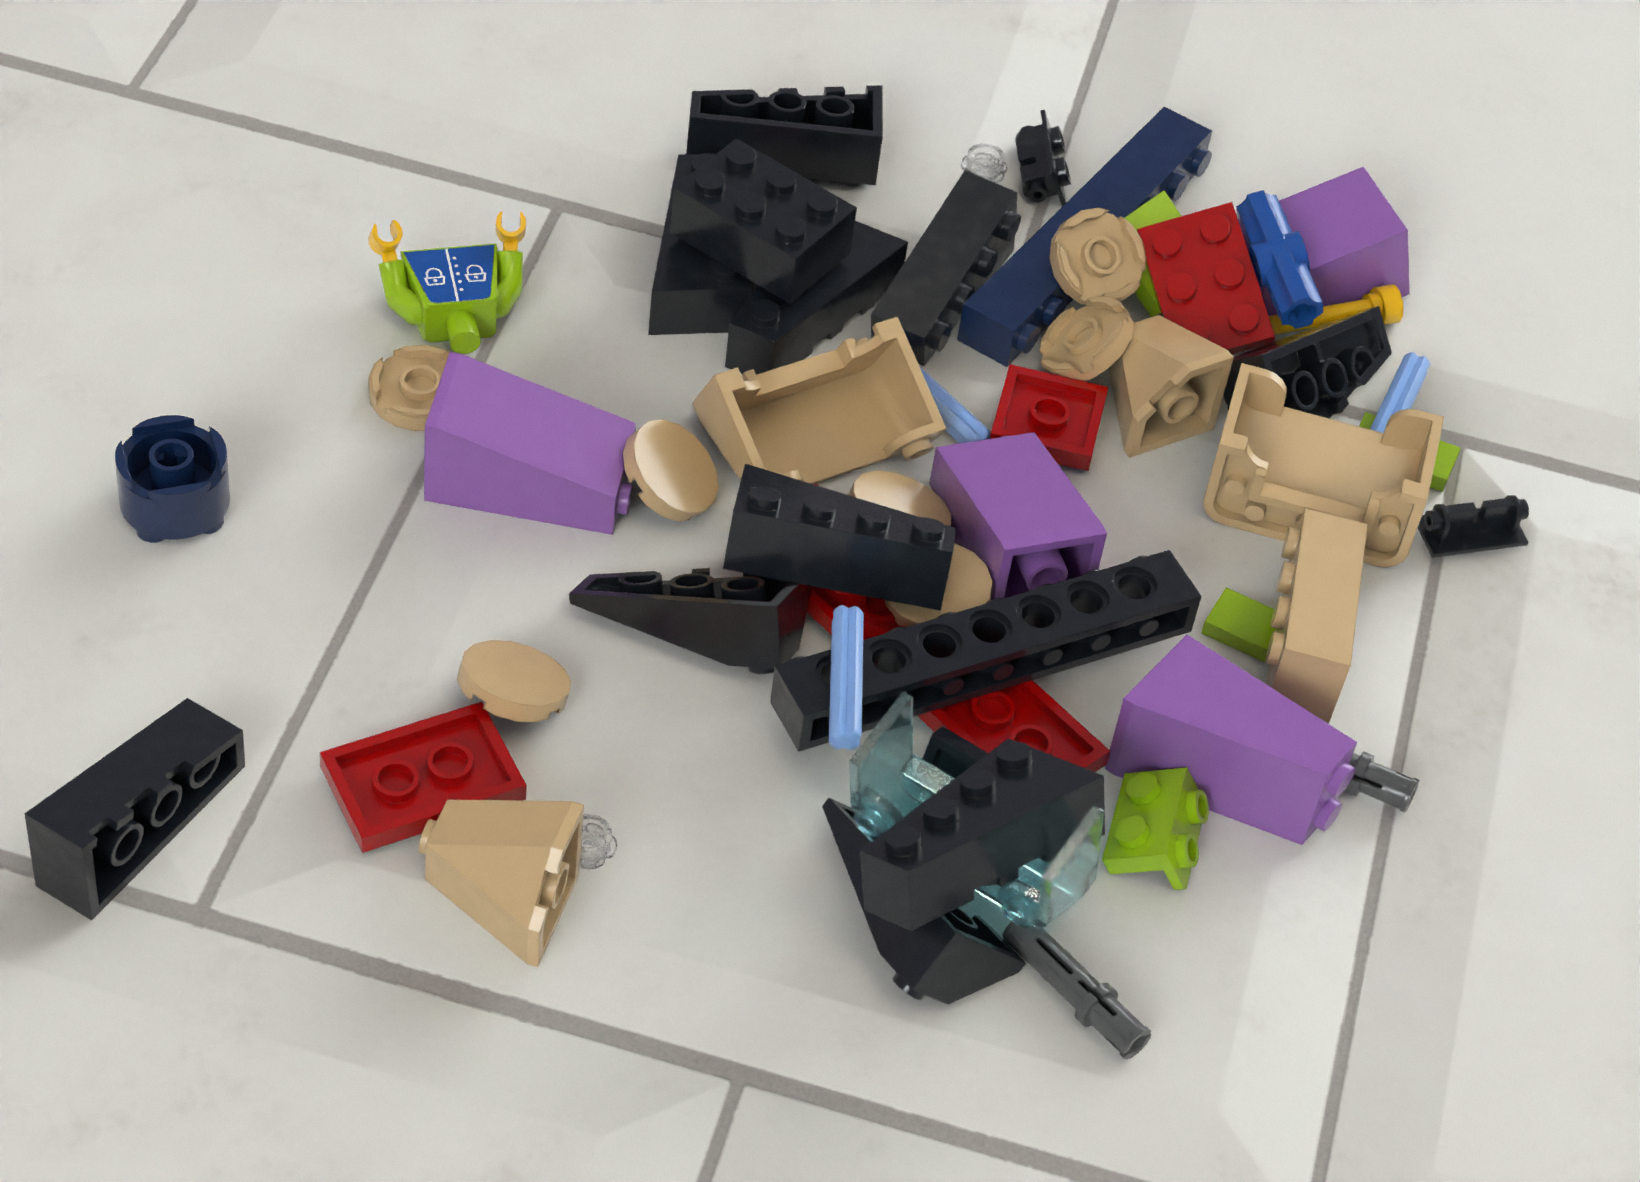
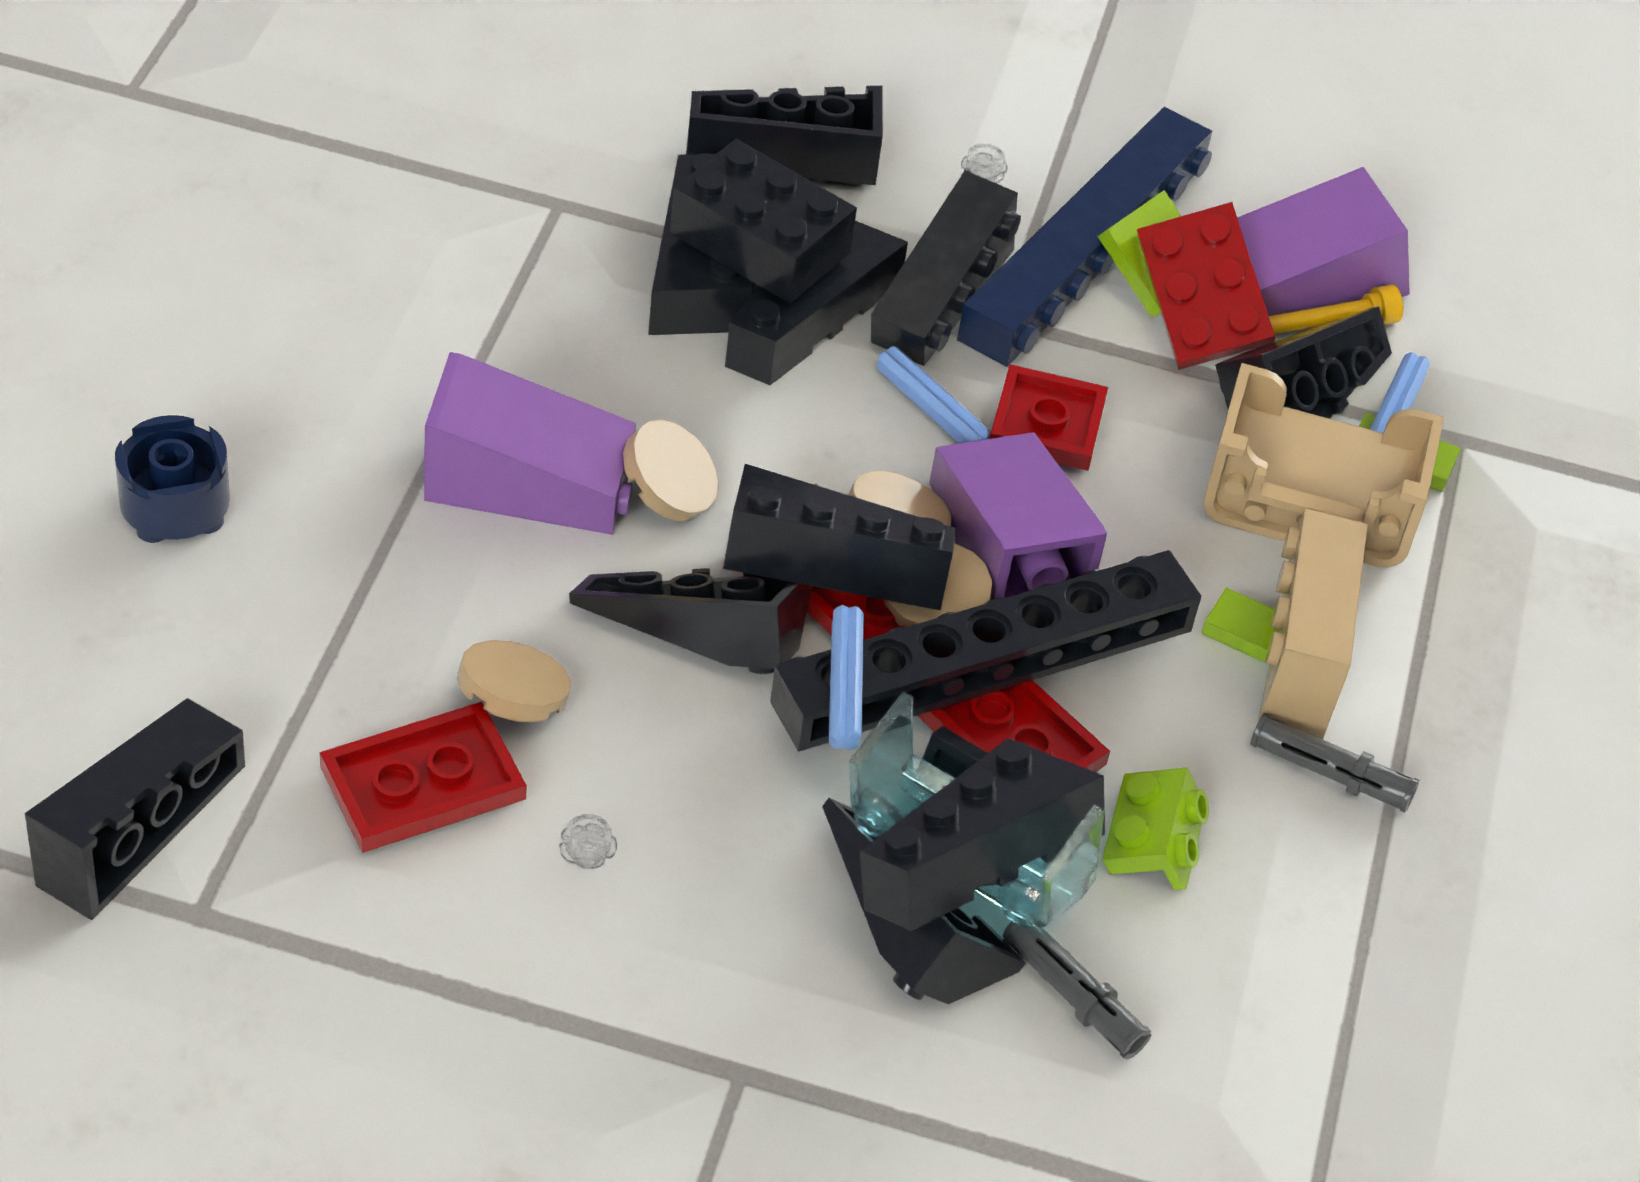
(406, 385): tan tile -> none
(452, 290): torso -> none
(507, 866): tan slope -> none
(825, 410): tan windscreen -> none
(1041, 168): black hinge -> none
(1086, 339): tan tile -> none
(1097, 256): tan tile -> none
(1167, 385): tan slope -> none
(1239, 739): medium lavender slope -> none
(1279, 259): blue piece -> none
(1471, 529): black hinge -> none

